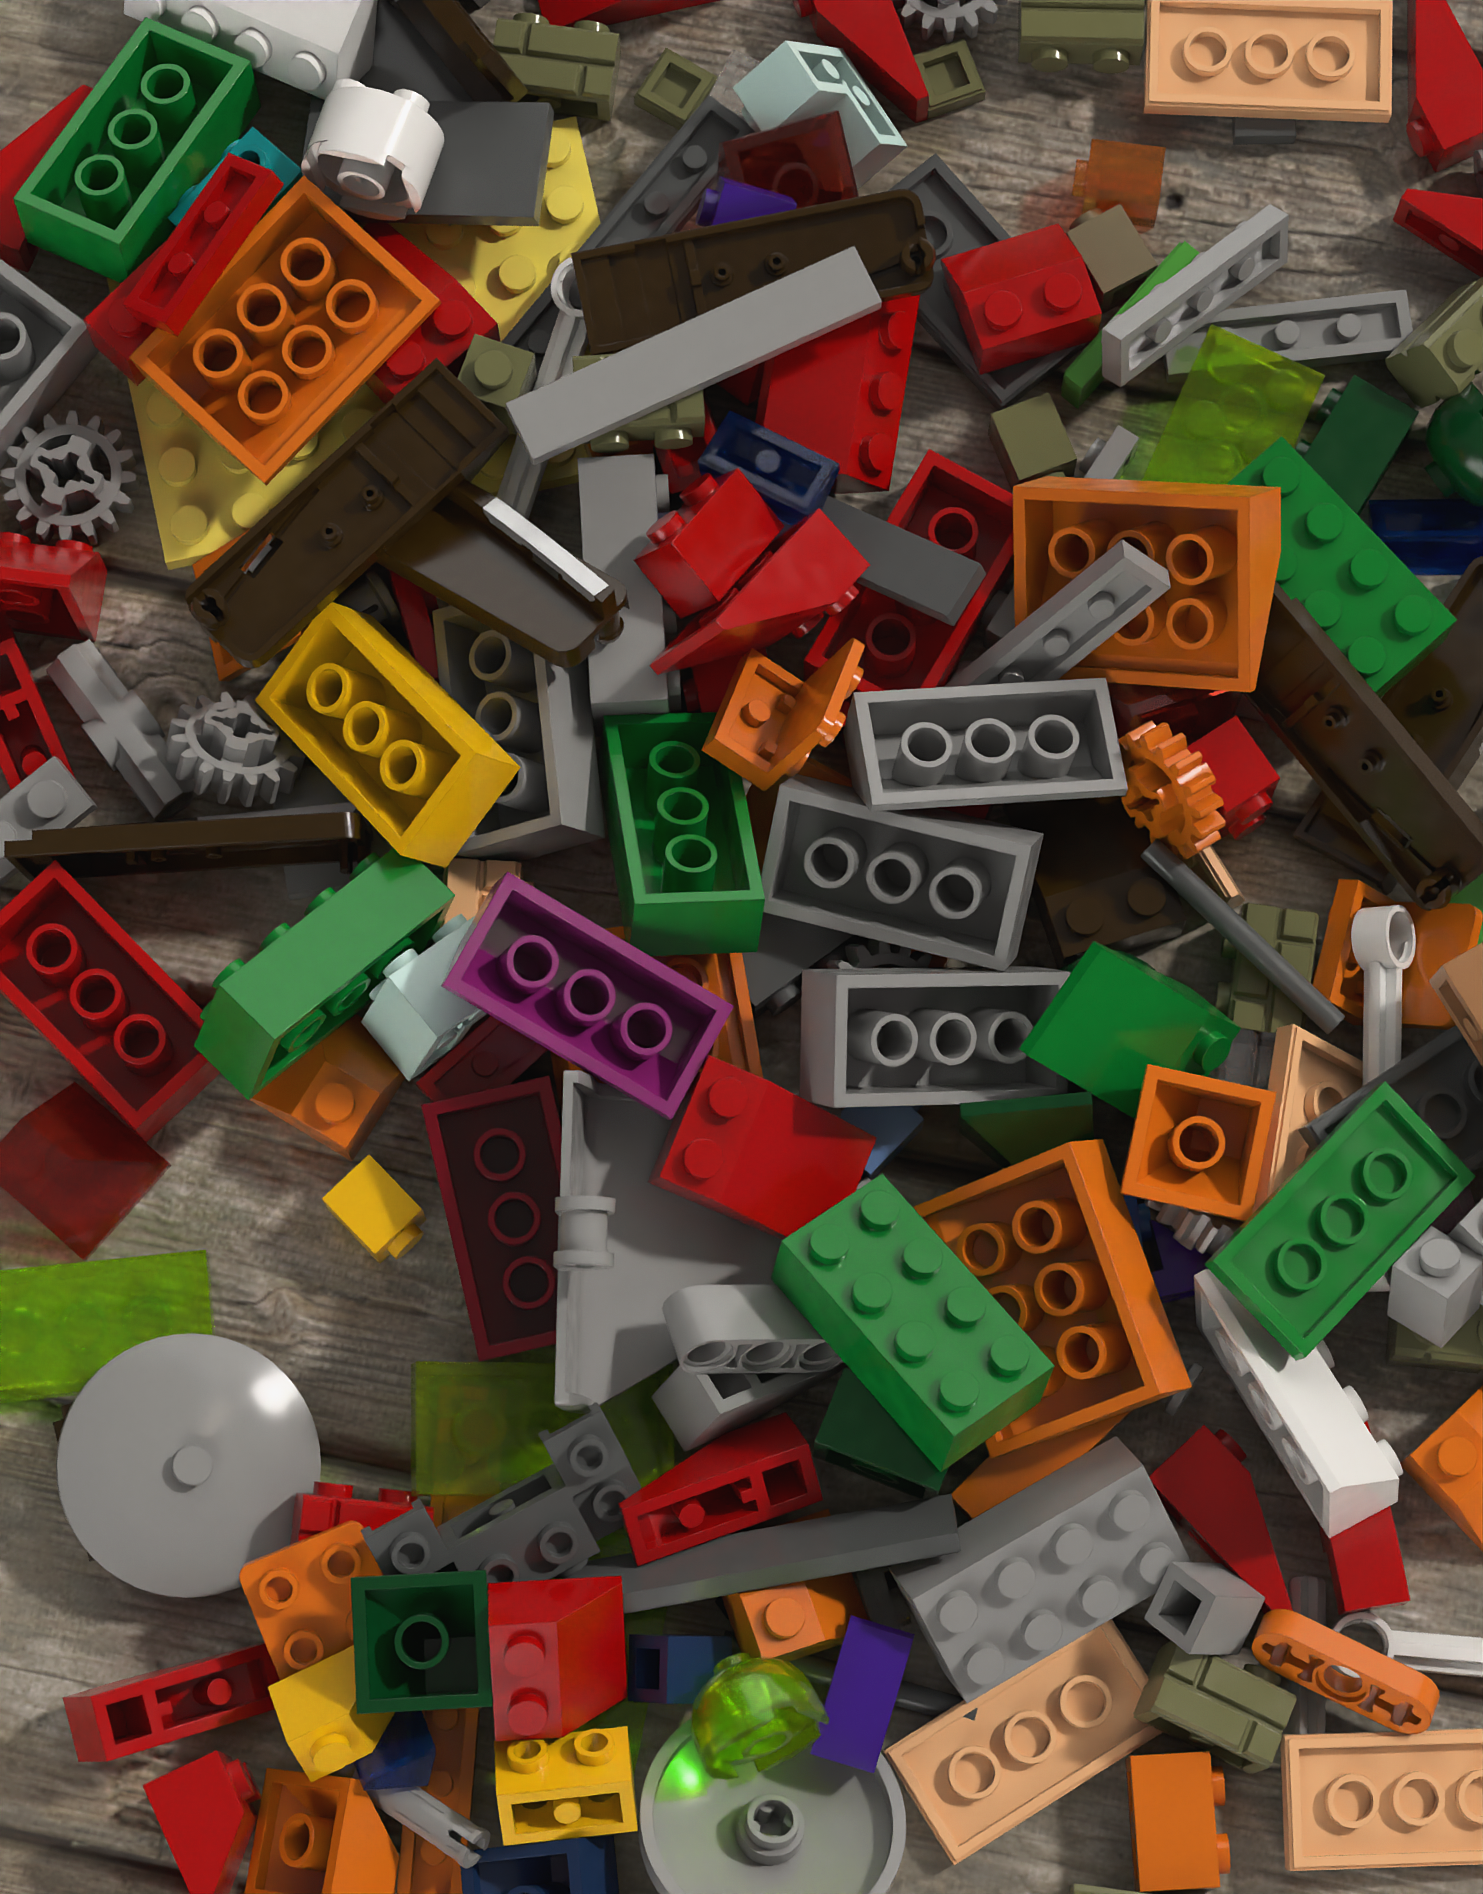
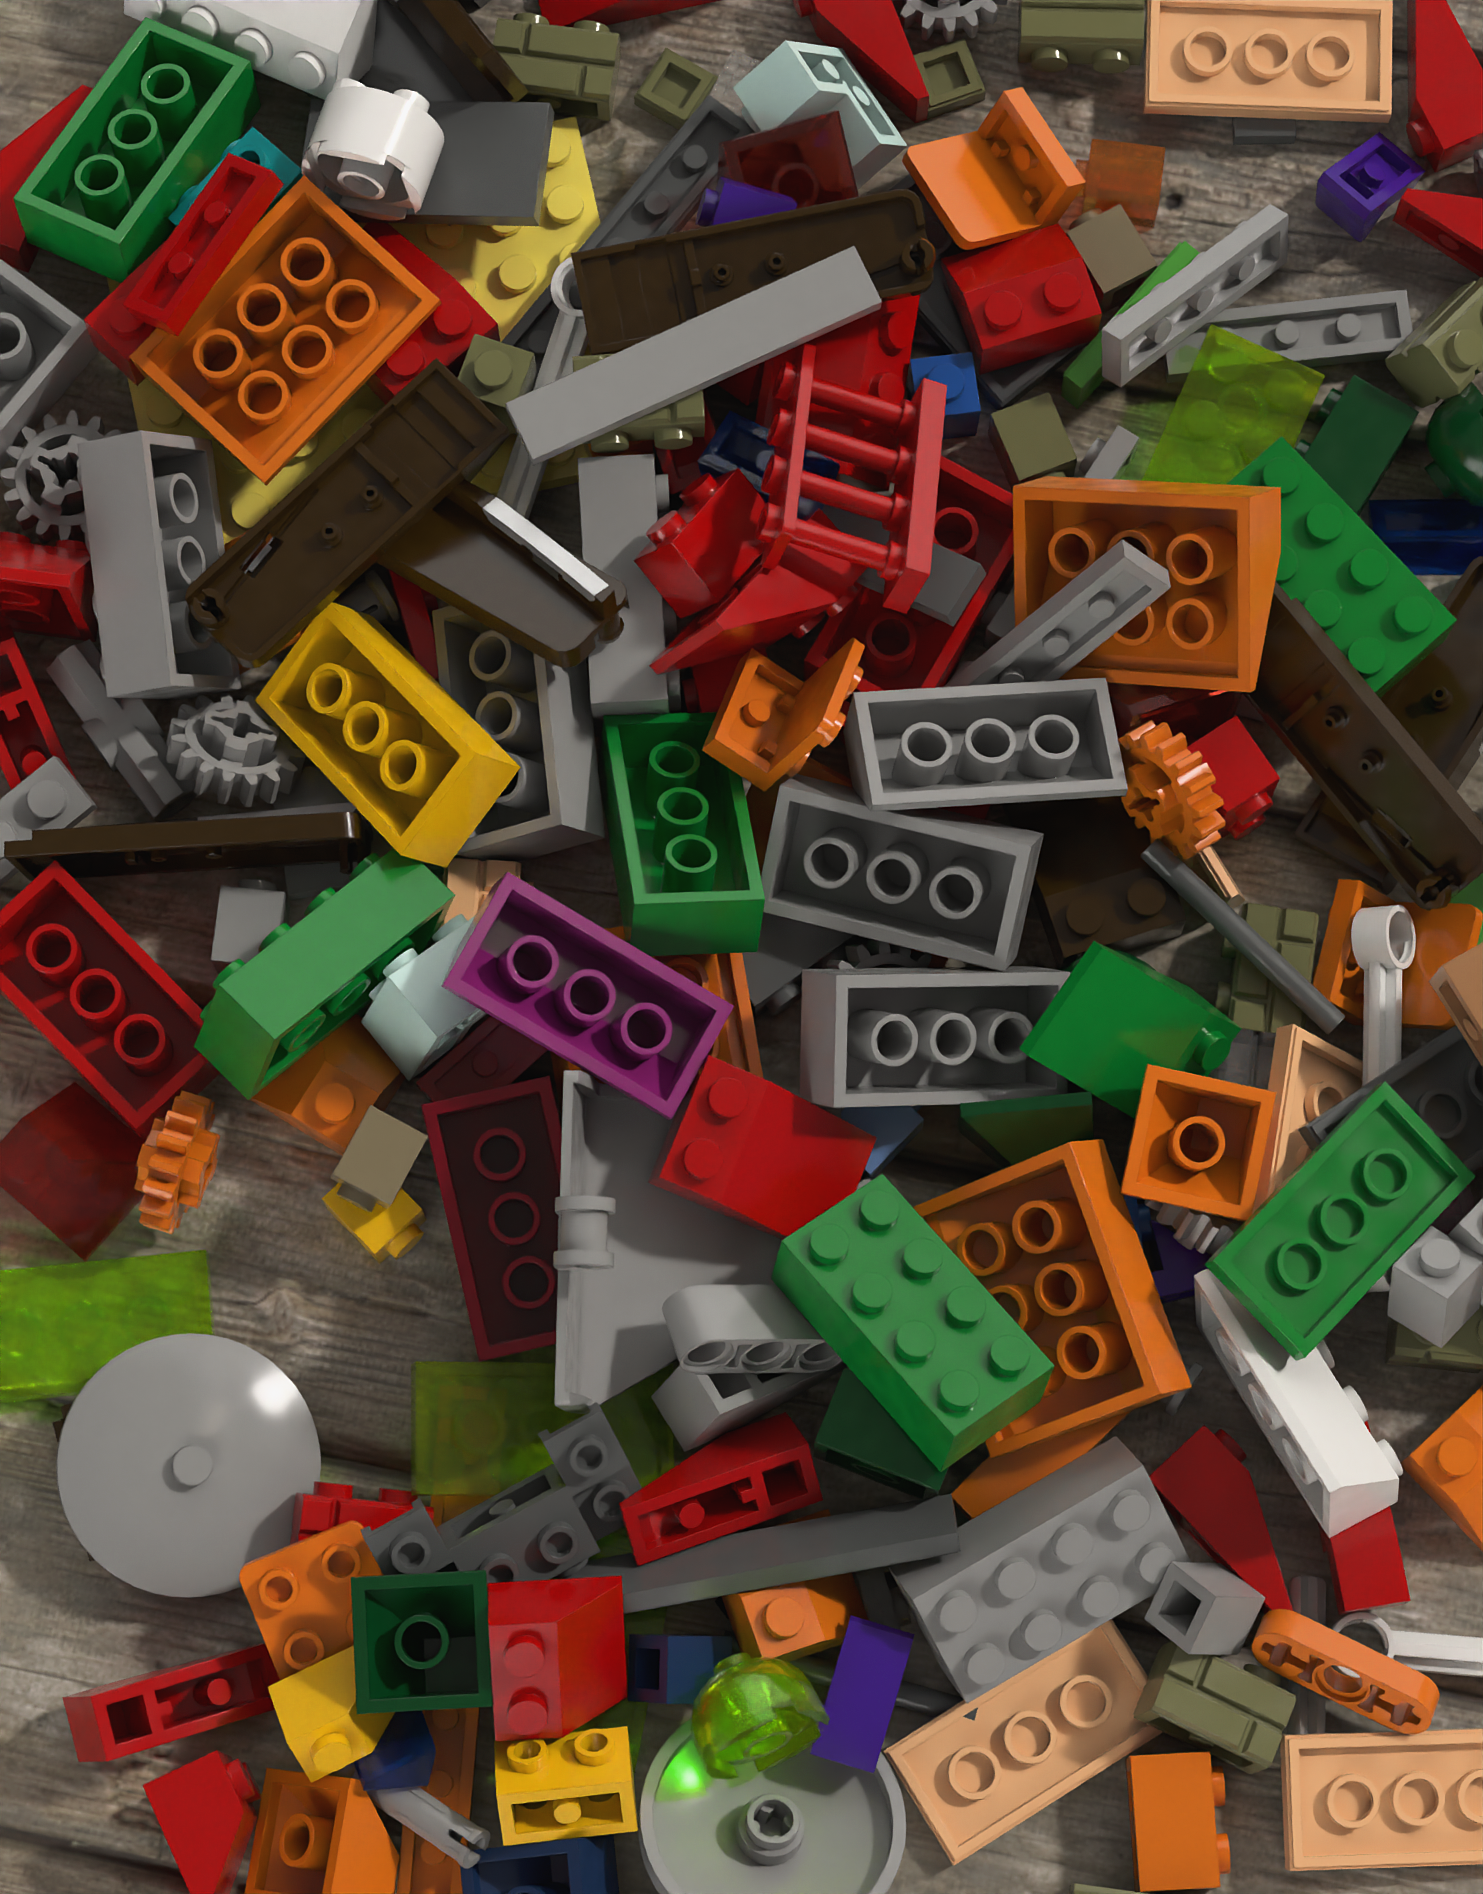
(148, 539): none -> light grey brick
(177, 1162): none -> orange gear
(245, 919): none -> light grey brick
(377, 1160): none -> dark tan brick
(910, 467): none -> red fence
(962, 396): none -> blue brick
(997, 178): none -> orange bracket
(1365, 185): none -> dark purple slope

